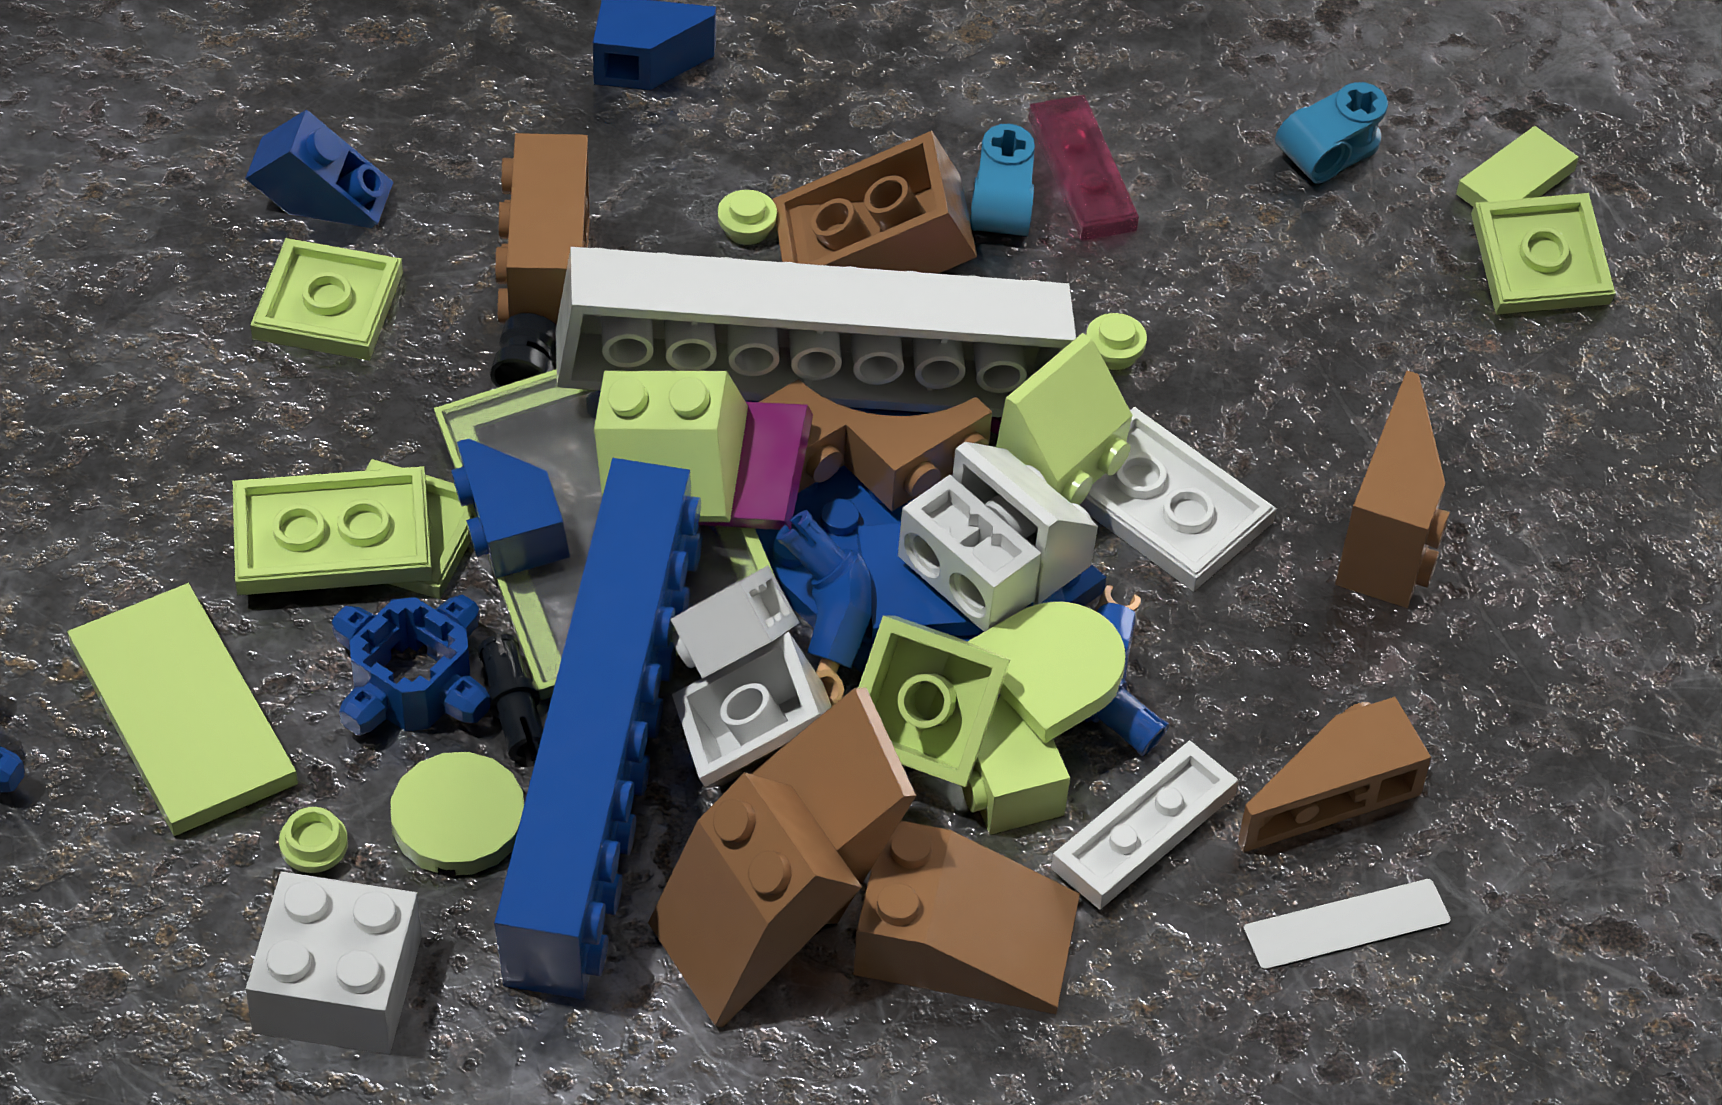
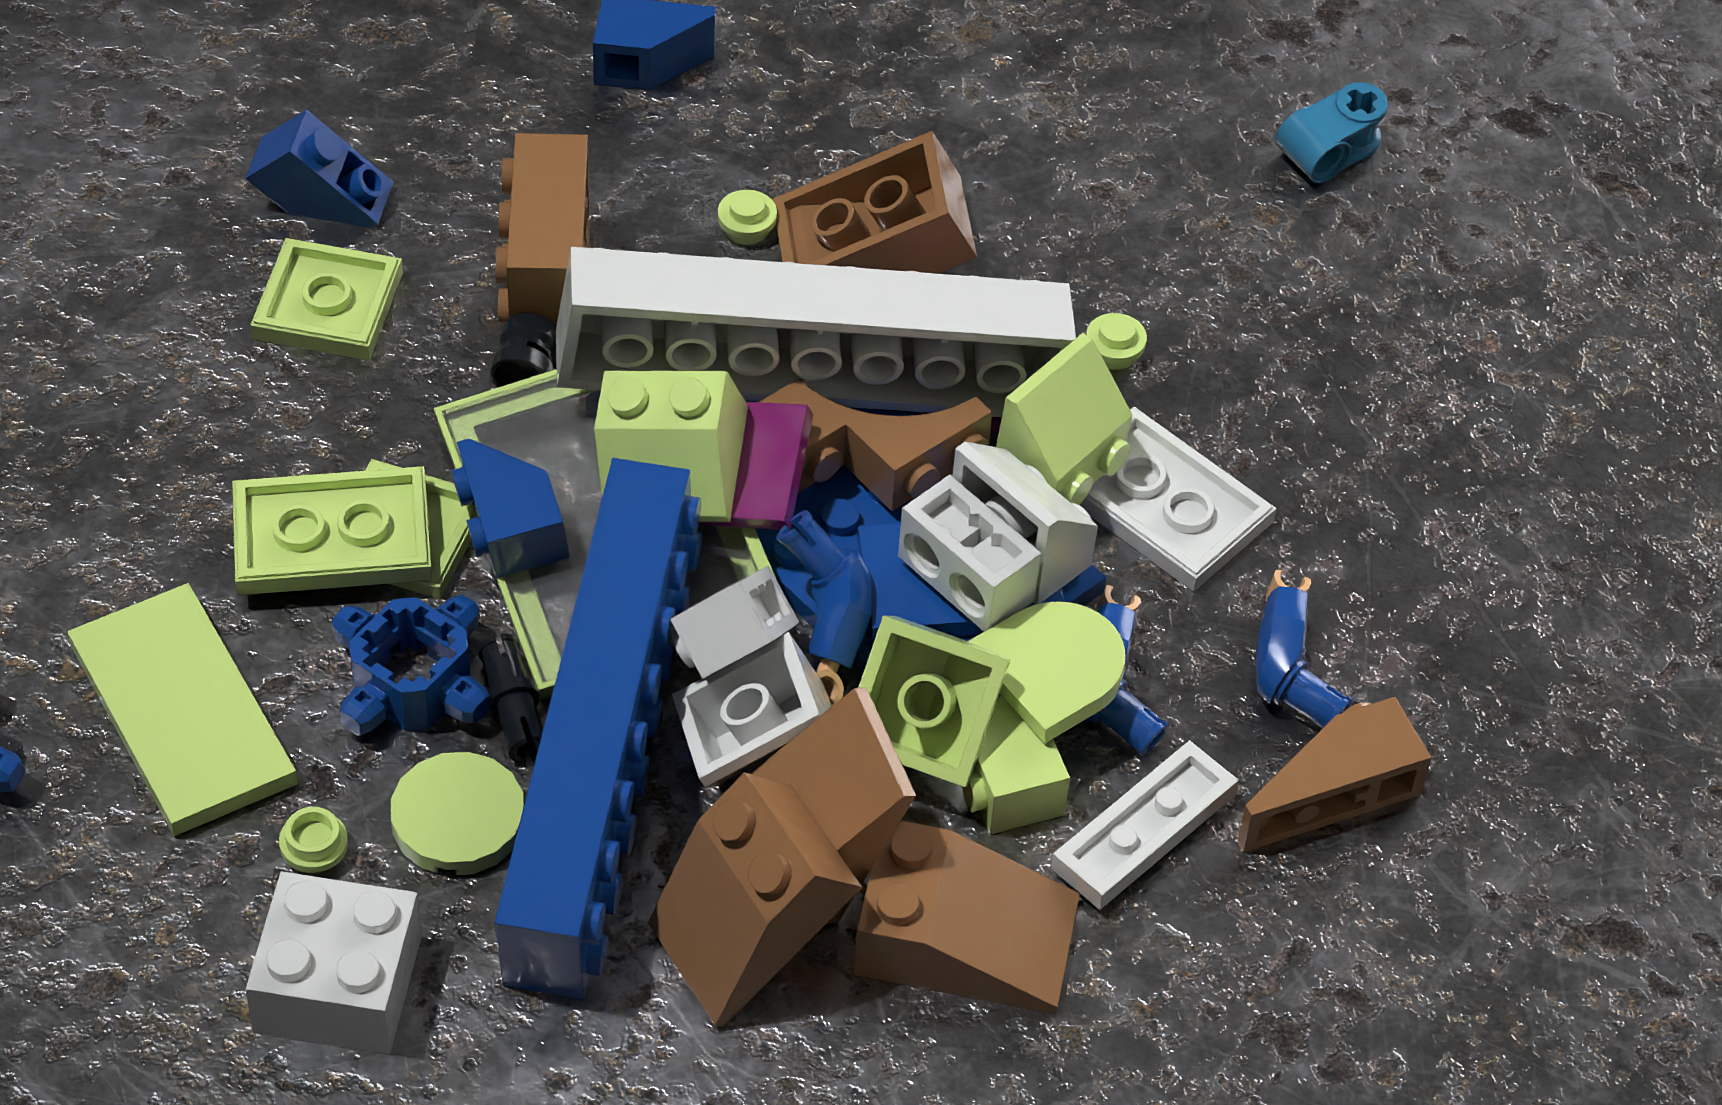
(1004, 182): dark azure piece -> none
(1083, 167): clear pink tile -> none
(1281, 657): none -> blue arm
(1346, 923): white sticker -> none
(1397, 507): medium nougat slope -> none
(1519, 170): yellowish green tile -> none
(1542, 253): yellowish green tile -> none

